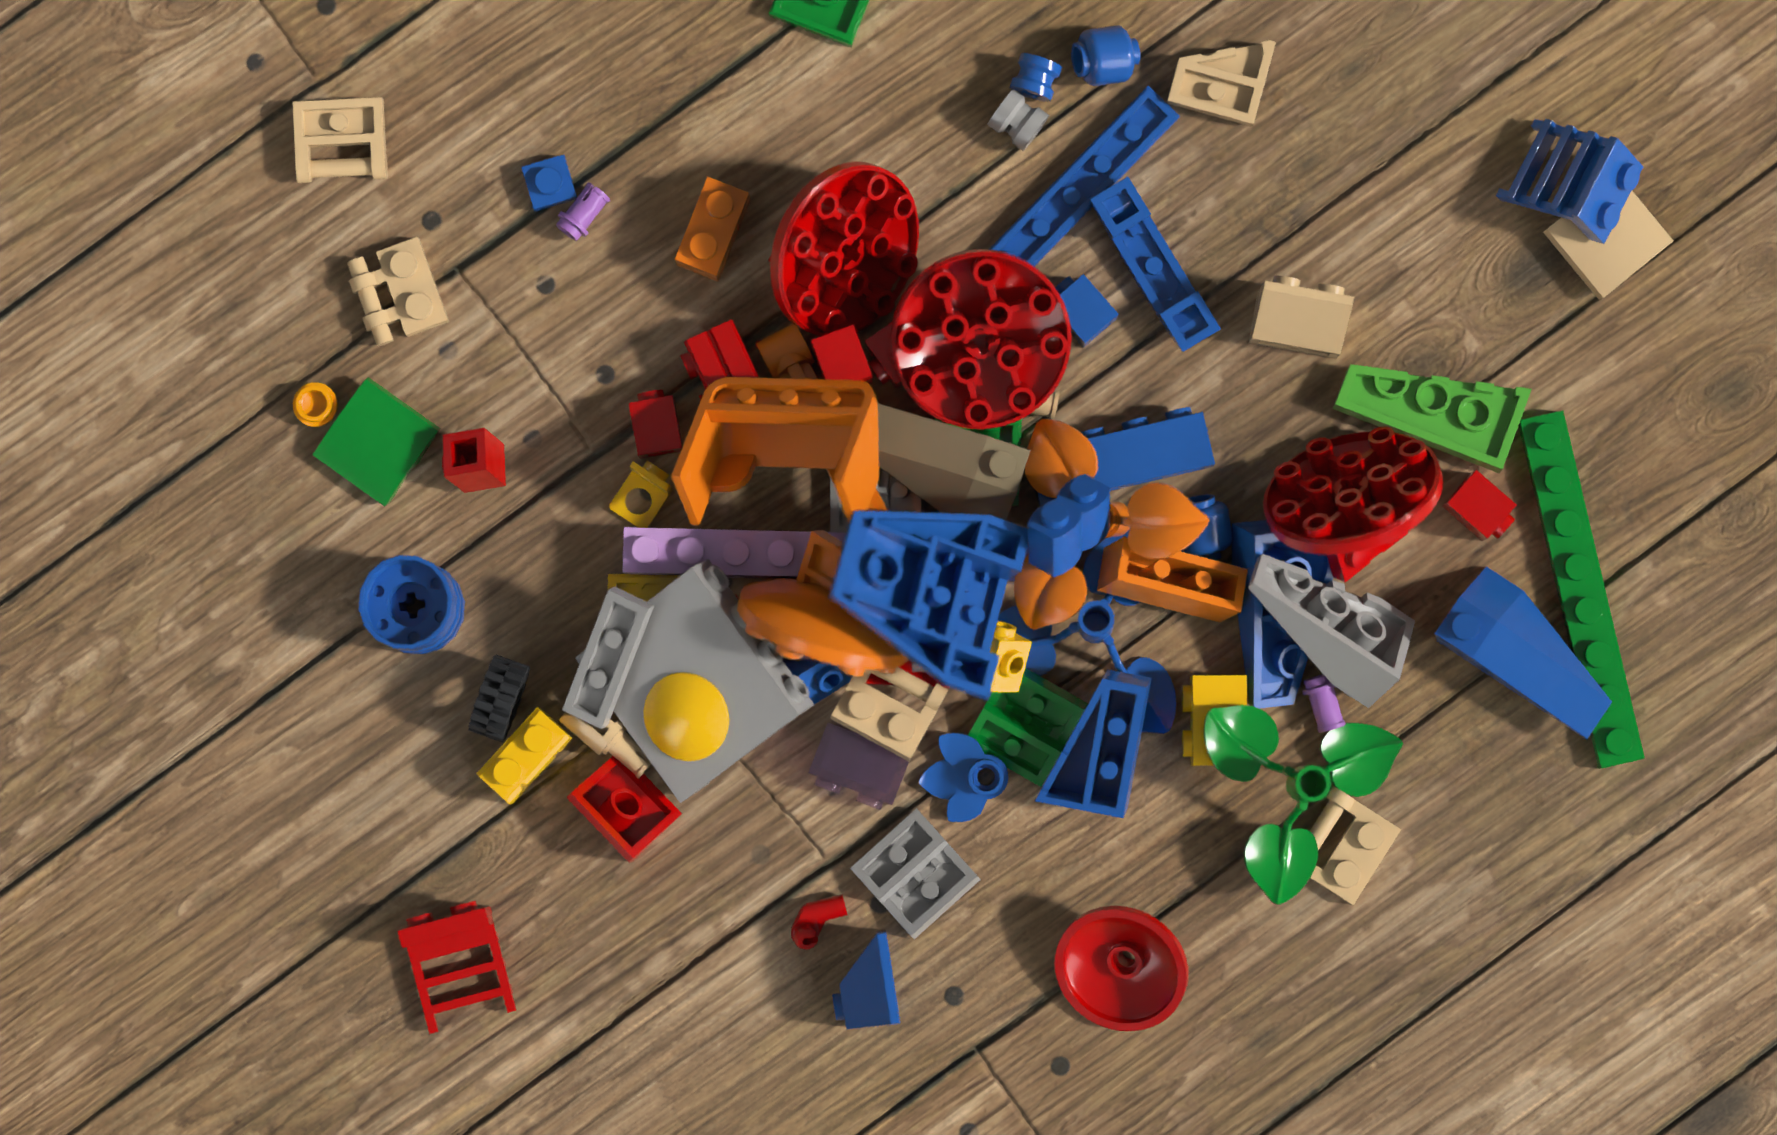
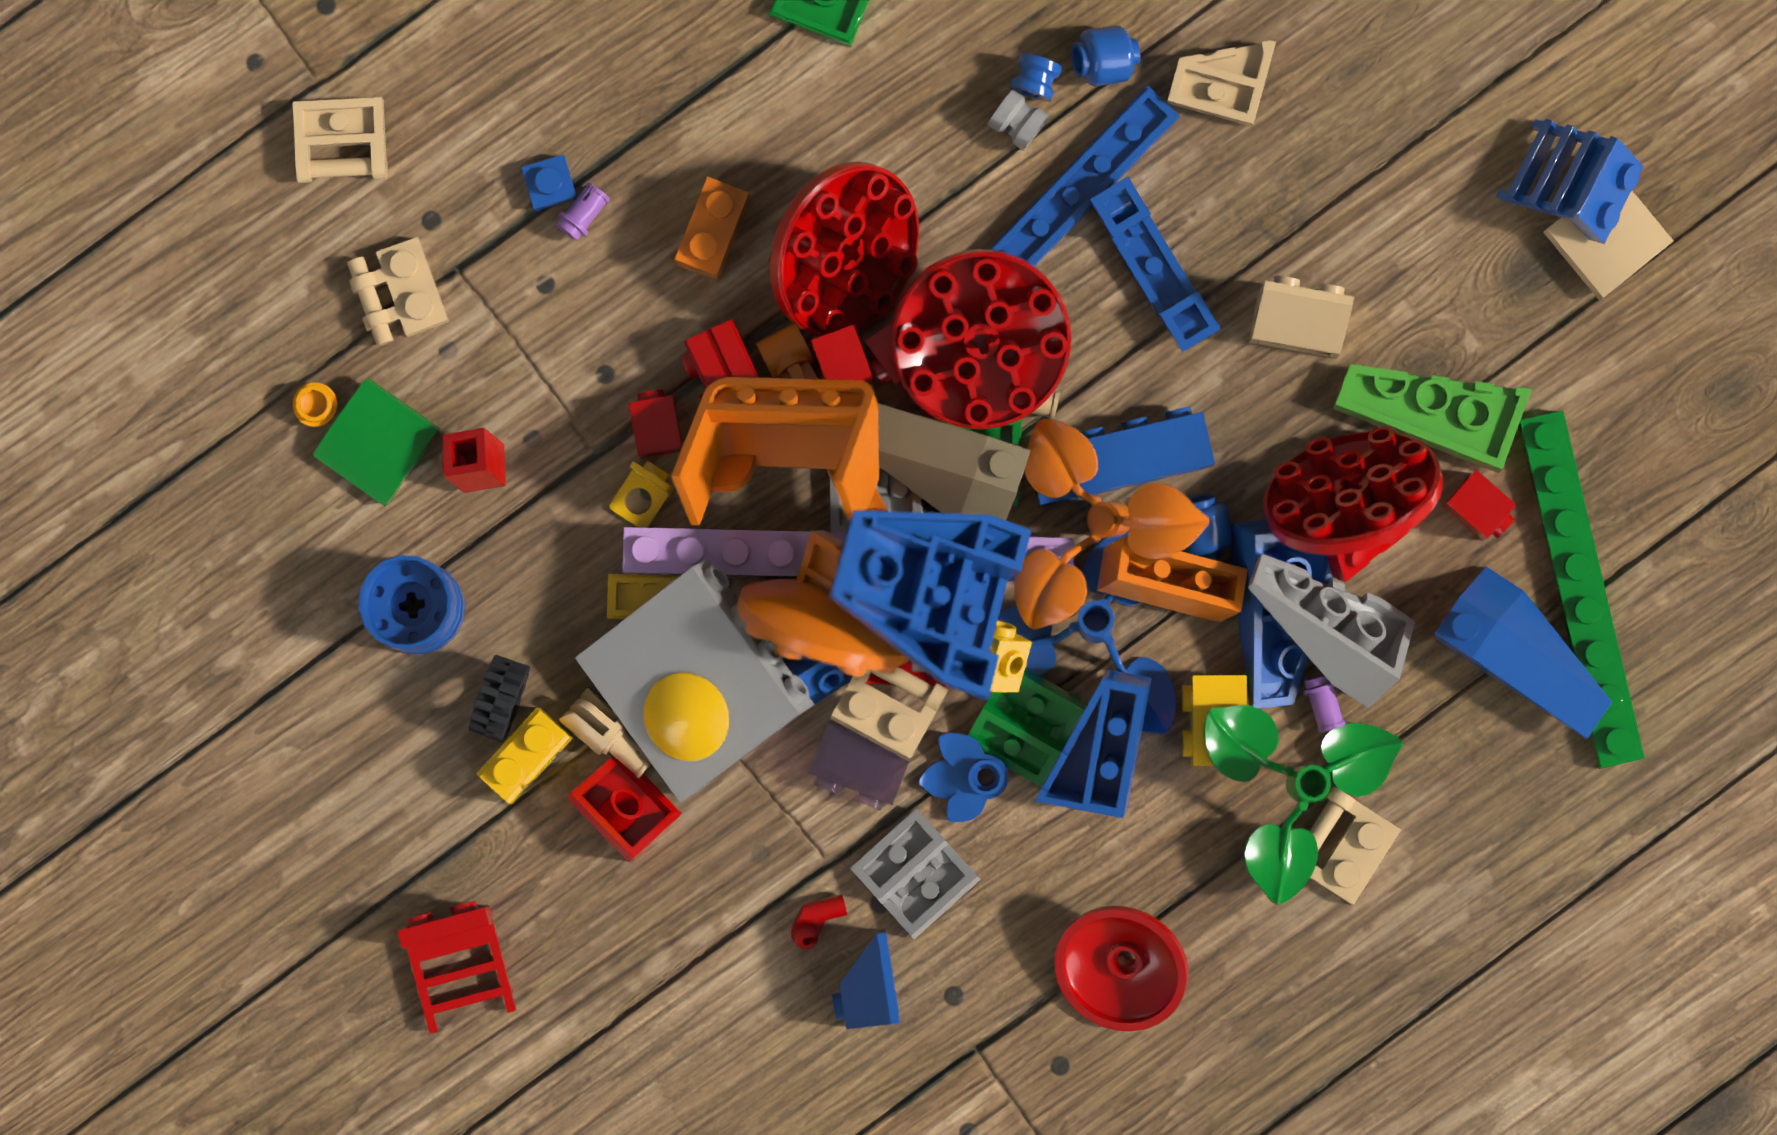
(608, 657): light grey plate -> none
(1069, 525): blue brick -> none
(1086, 309): blue brick -> none

